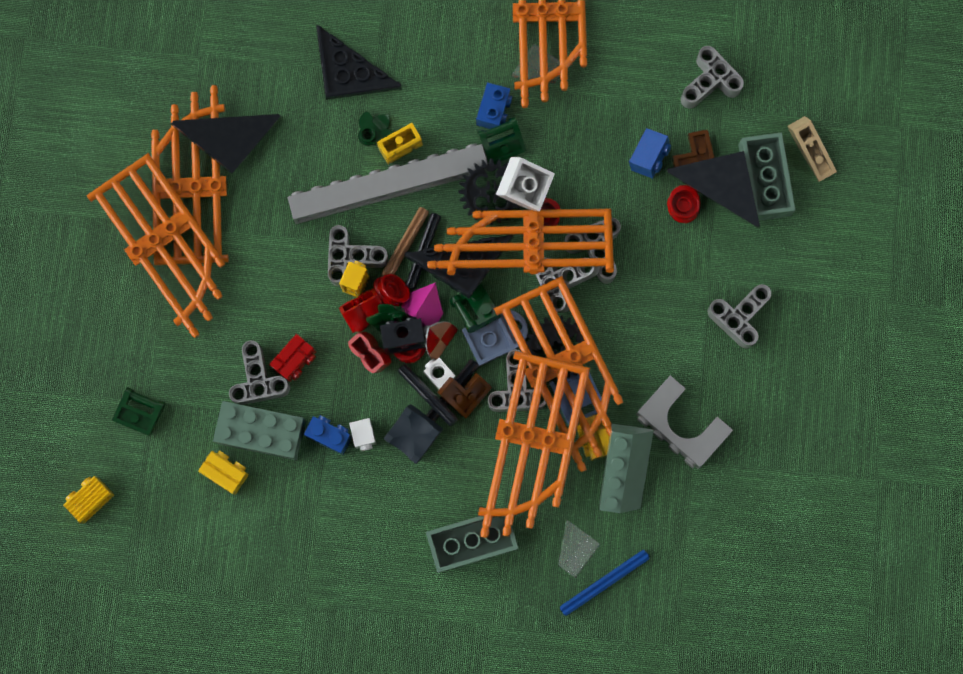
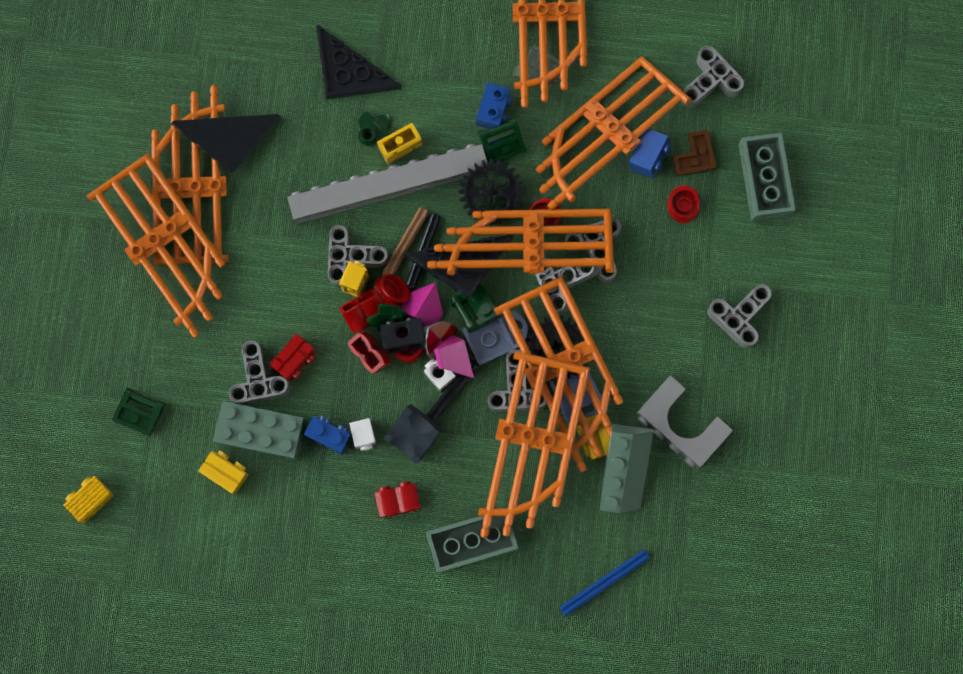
(397, 500): none -> red brick
(427, 395): black axle -> none
(453, 356): none -> dark pink slope
(467, 398): reddish brown plate -> none
(525, 183): white brick -> none
(576, 549): clear wing -> none
(610, 127): none -> orange piece
(724, 182): black tile -> none
(812, 148): tan slope -> none

